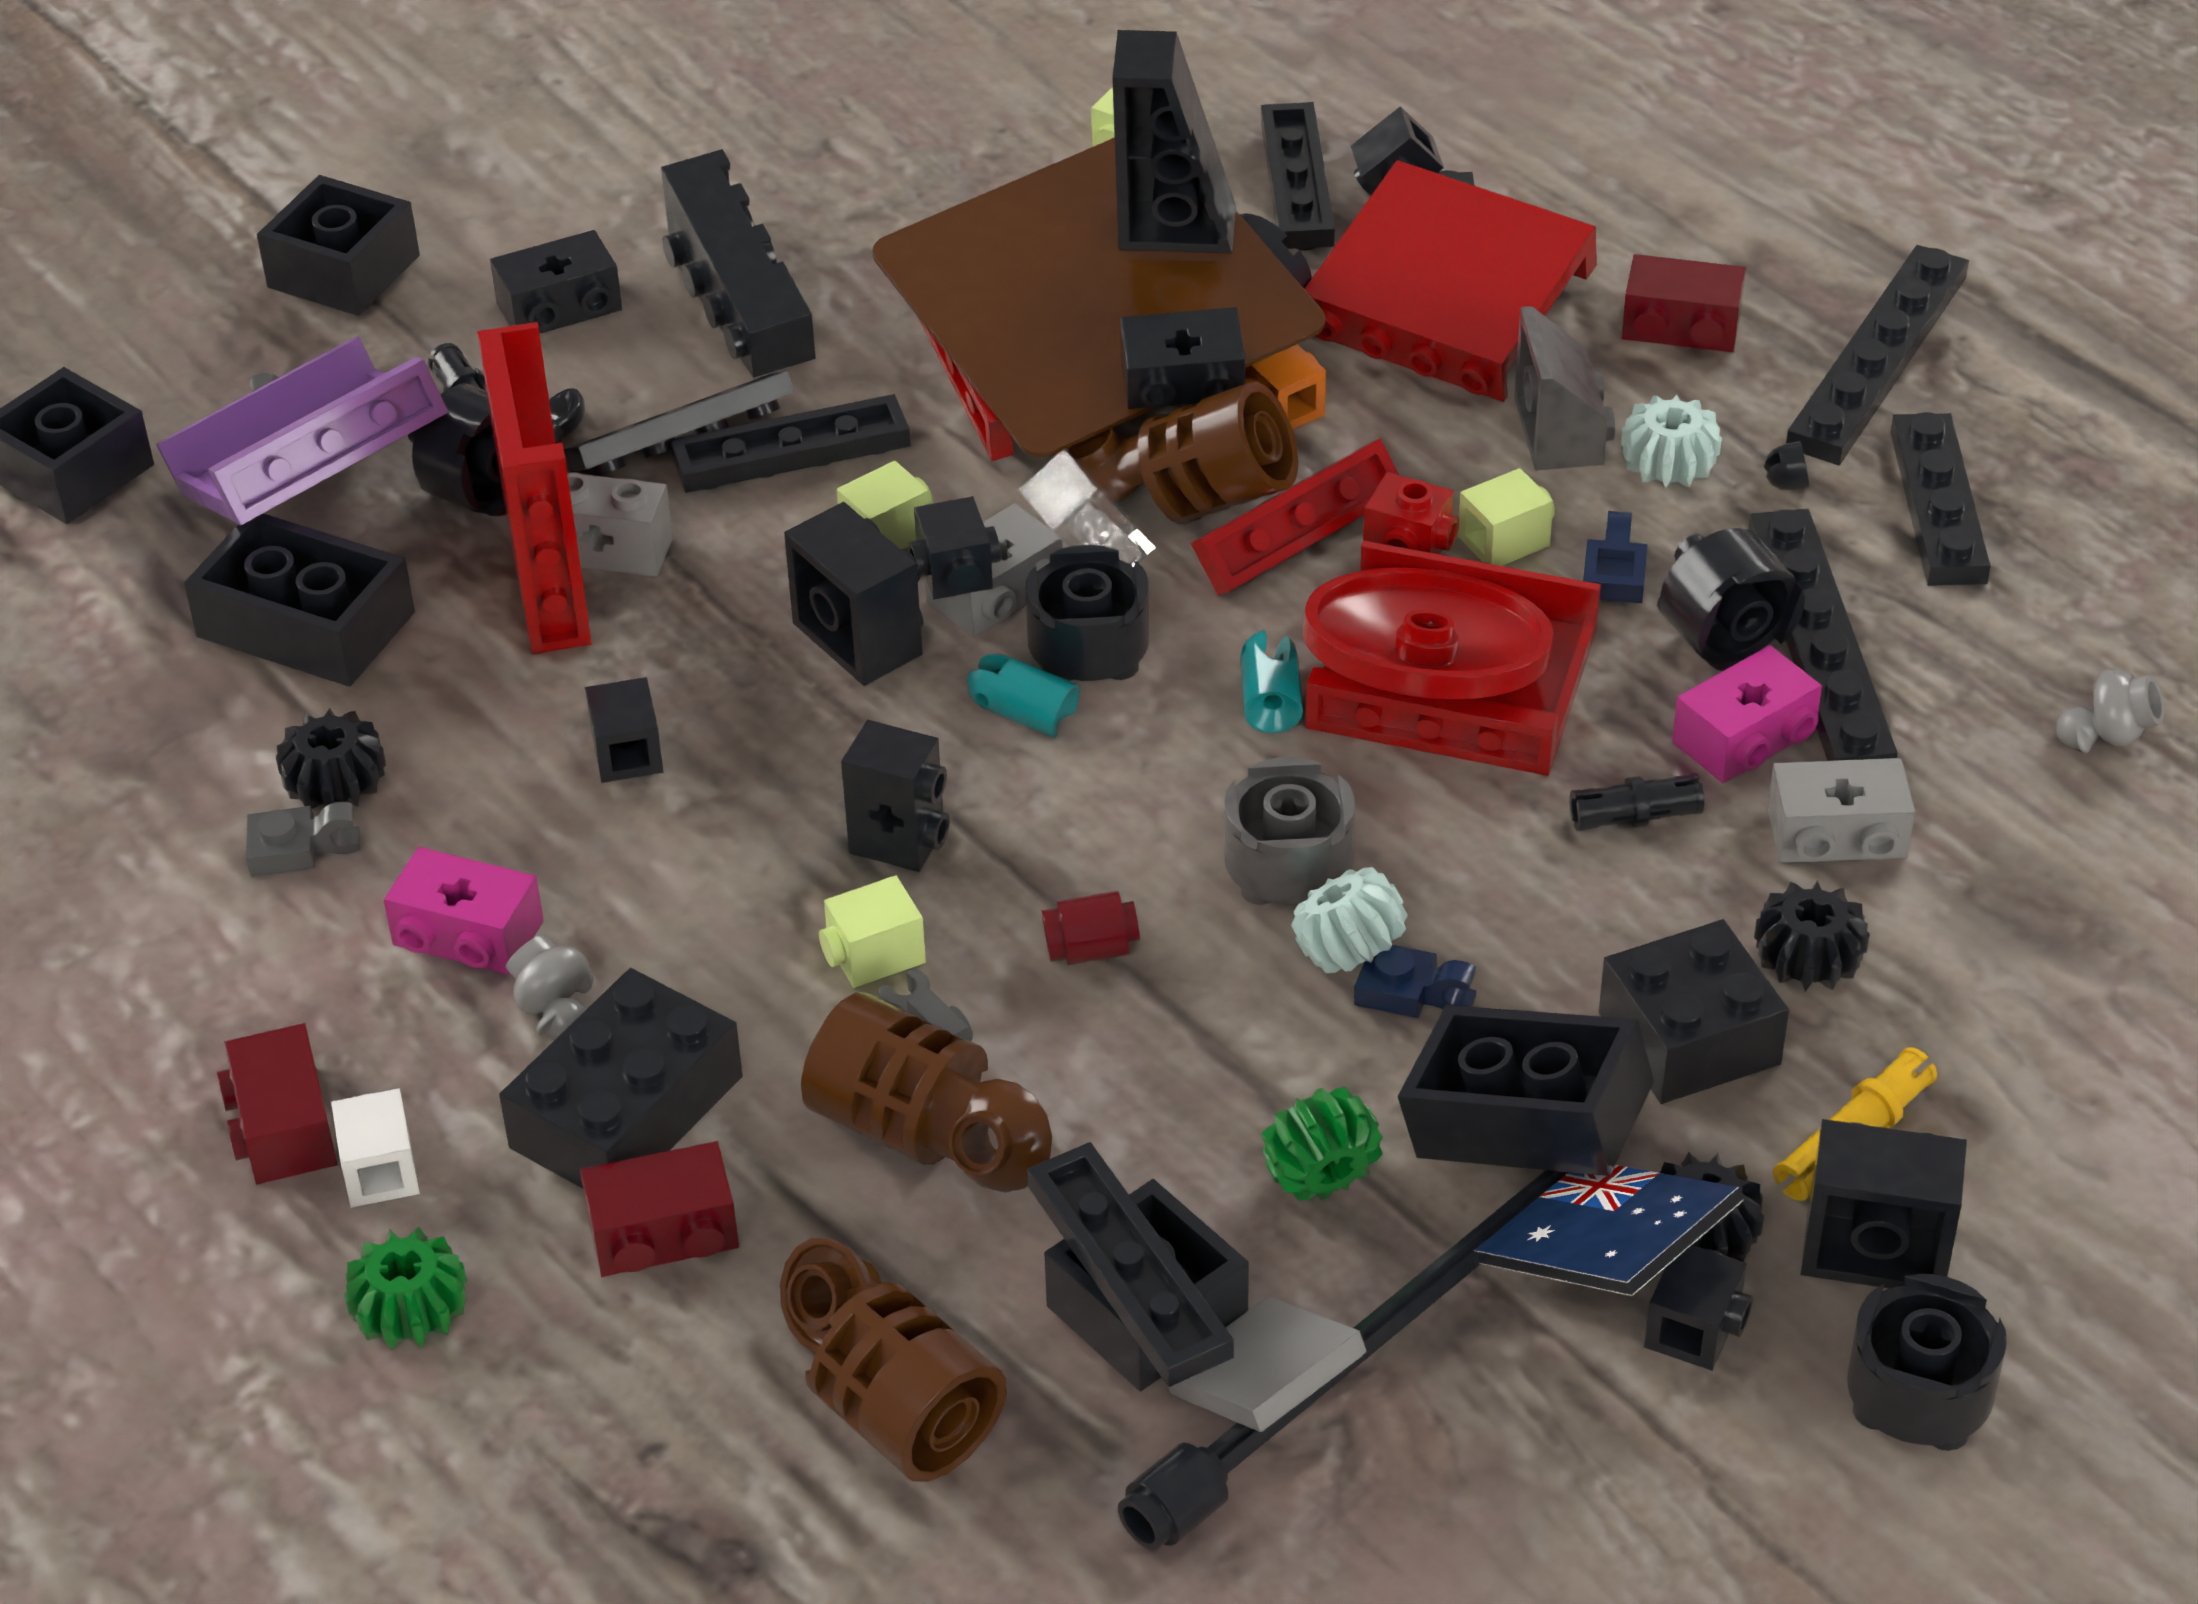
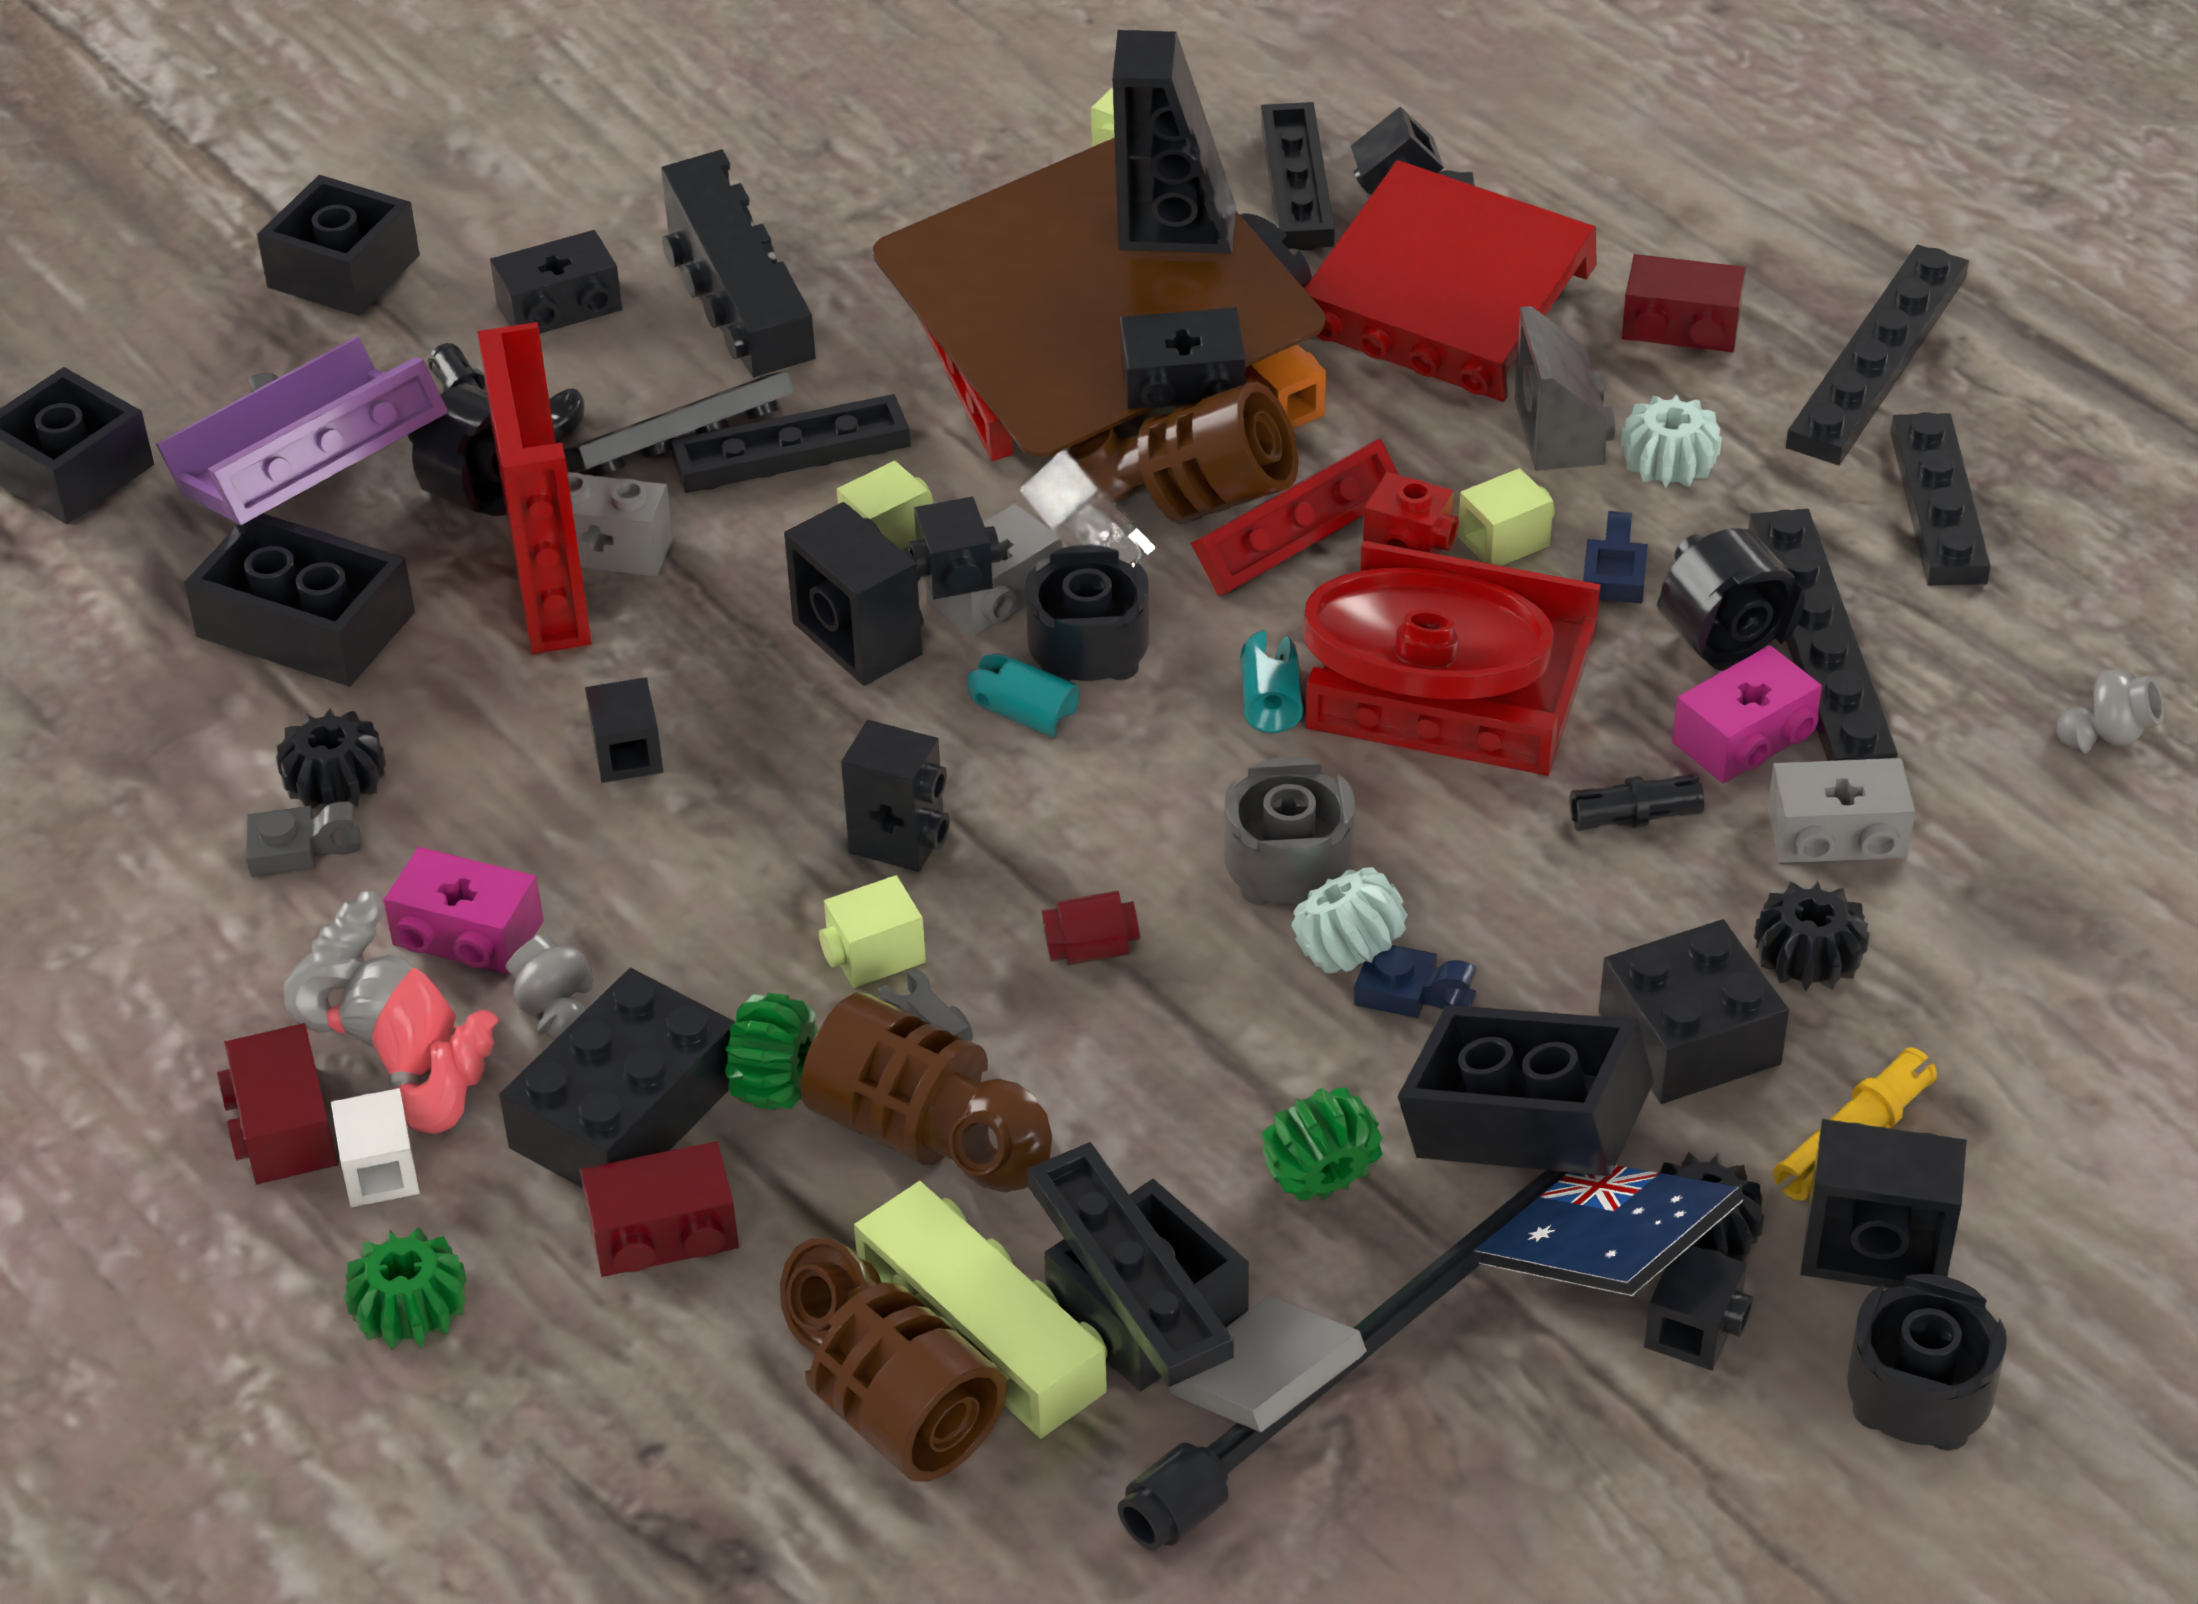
(395, 1013): none -> hair
(769, 1050): none -> green gear
(973, 1286): none -> yellowish green brick
(1787, 467): black hinge -> none

